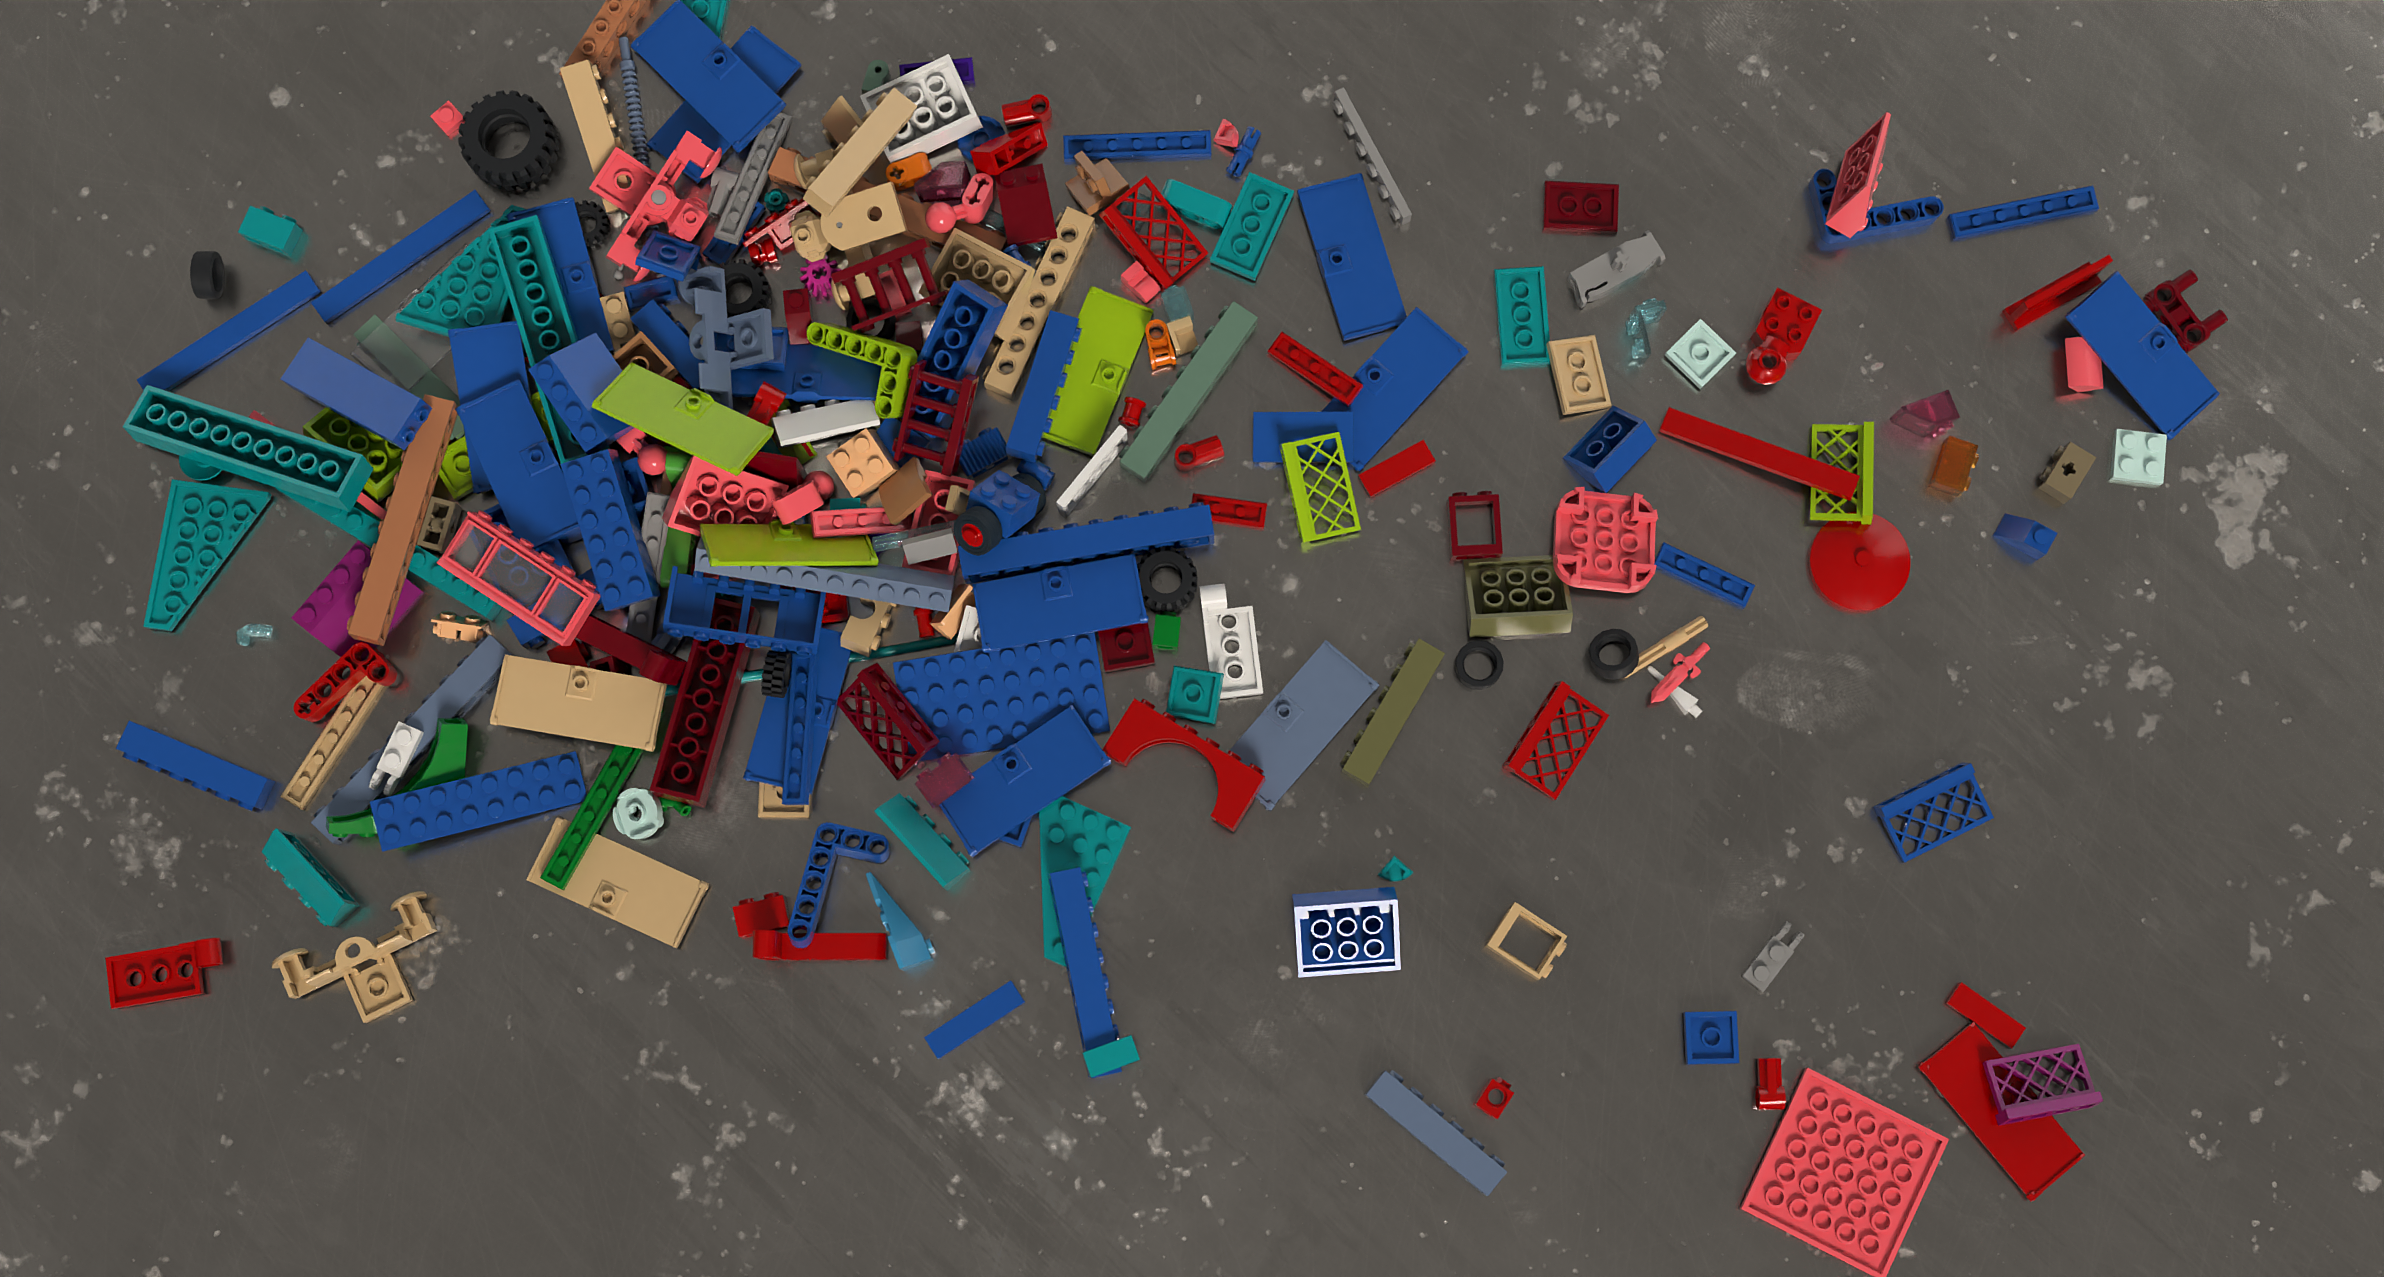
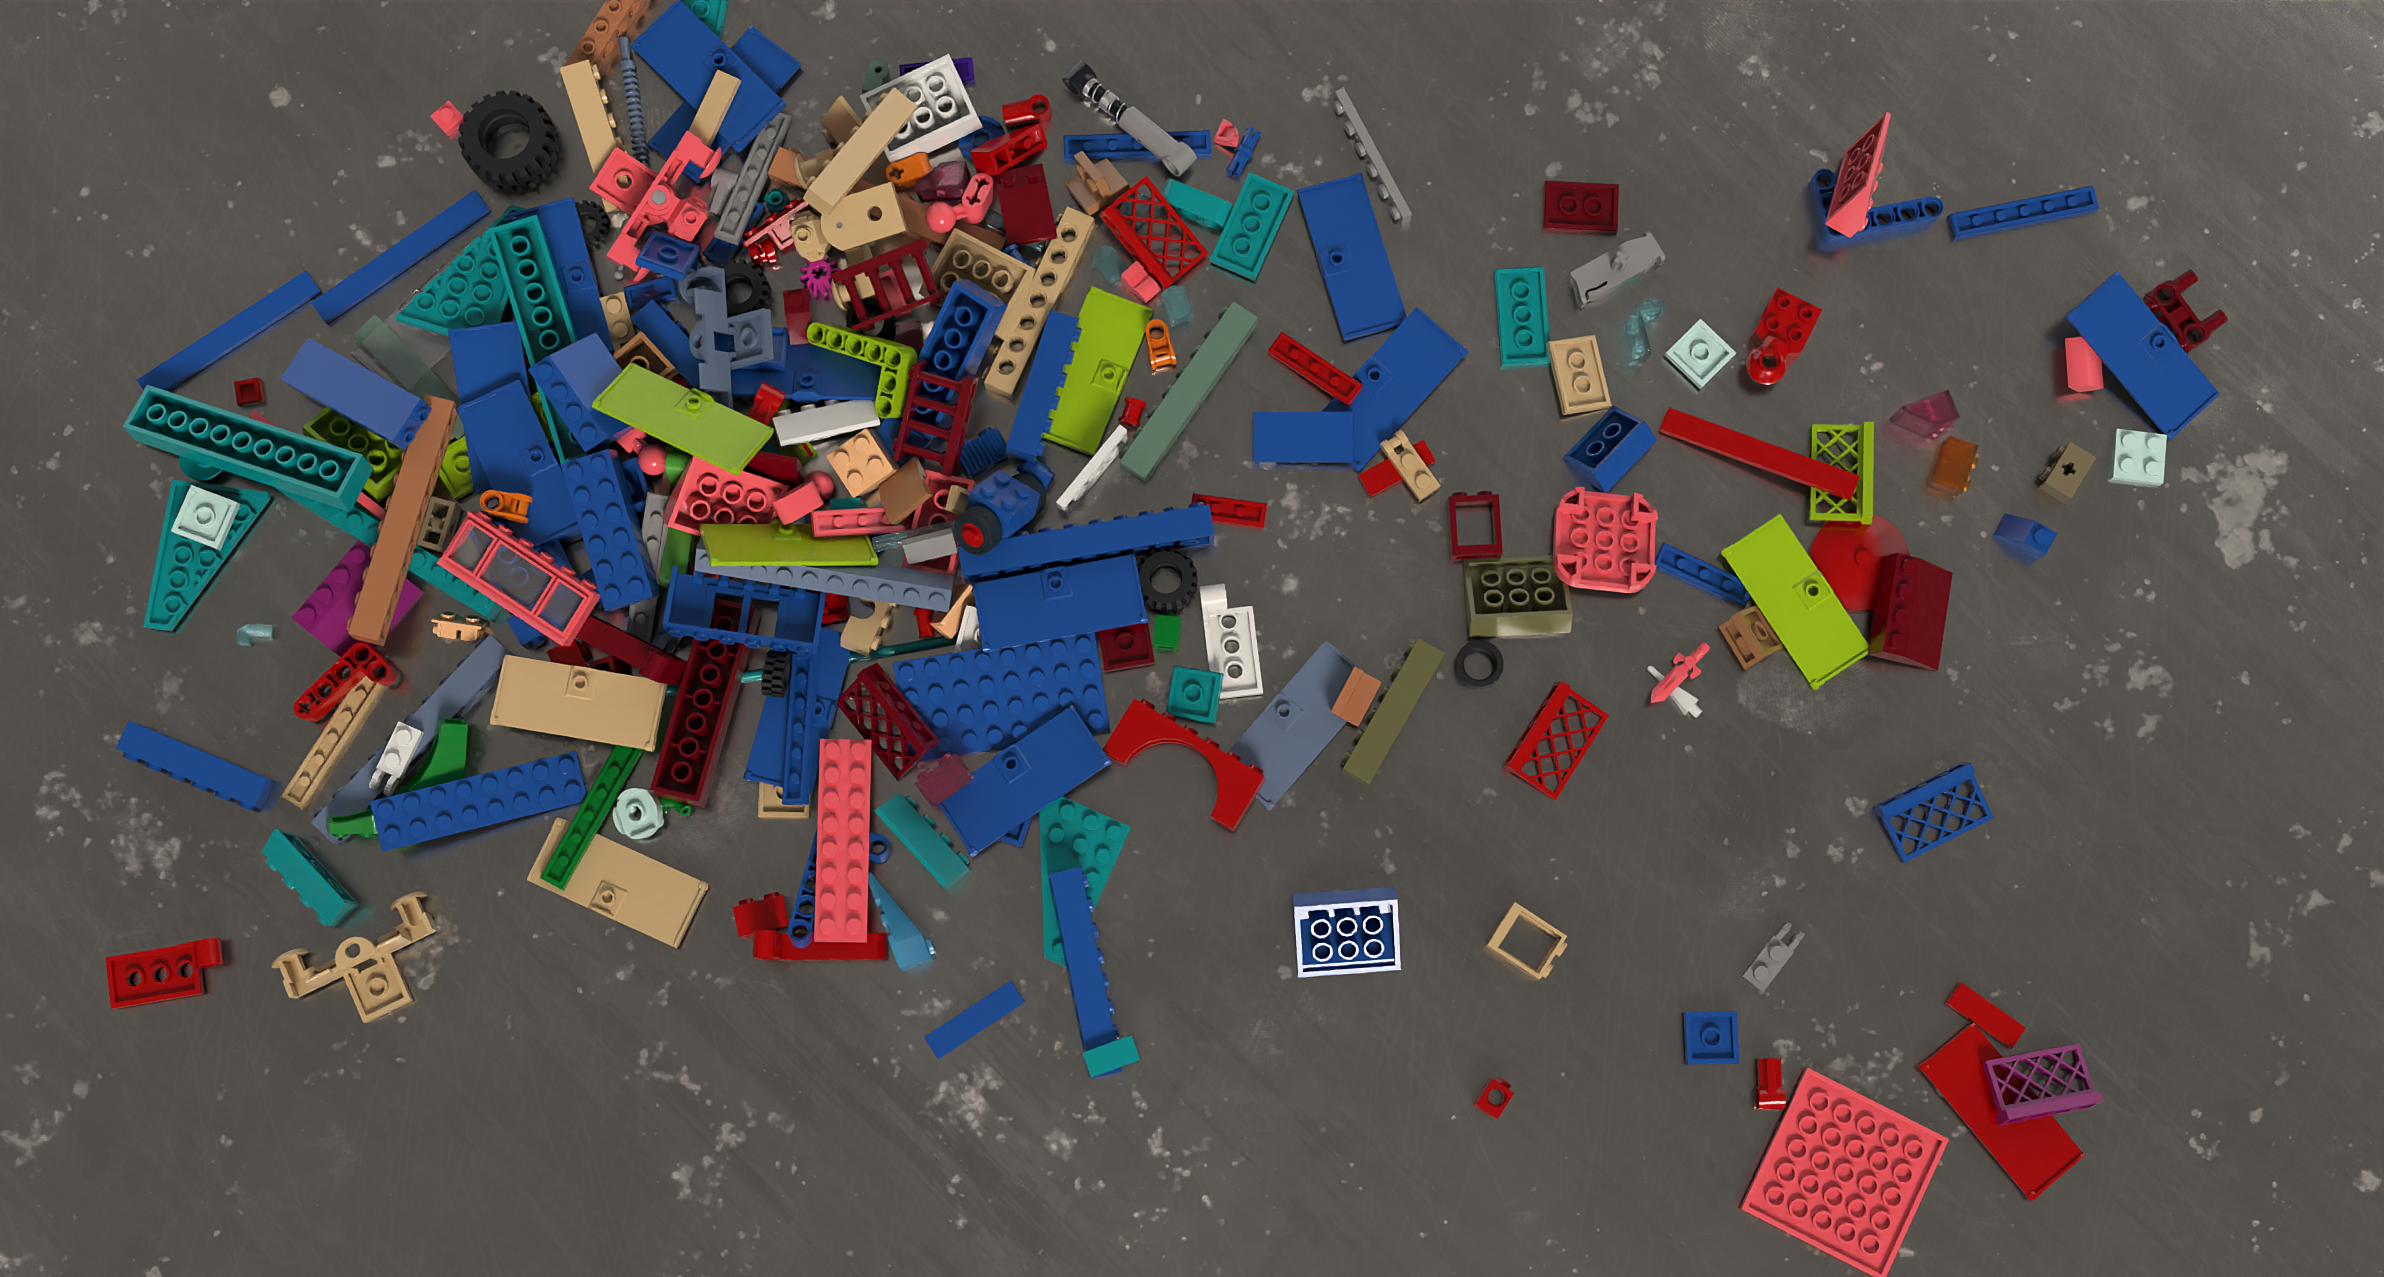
(205, 517): none -> light aqua plate
(207, 275): black tyre -> none
(249, 392): none -> red tile
(270, 230): teal brick -> none
(511, 505): none -> orange piece
(714, 107): none -> tan tile
(843, 841): none -> coral plate
(1109, 264): none -> clear light blue tile
(1174, 155): none -> piece
(1182, 336): tan panel -> none
(1200, 451): red piece -> none
(1298, 492): lime fence -> none
(1356, 697): none -> nougat panel
(1395, 871): teal tile -> none
(1410, 466): none -> tan plate
(1436, 1133): sand blue brick -> none
(1614, 671): black tyre -> none
(1670, 642): tan axle -> none
(1750, 636): none -> medium nougat bracket
(1796, 601): none -> lime door
(1910, 611): none -> dark red slope
(2055, 294): red fence -> none

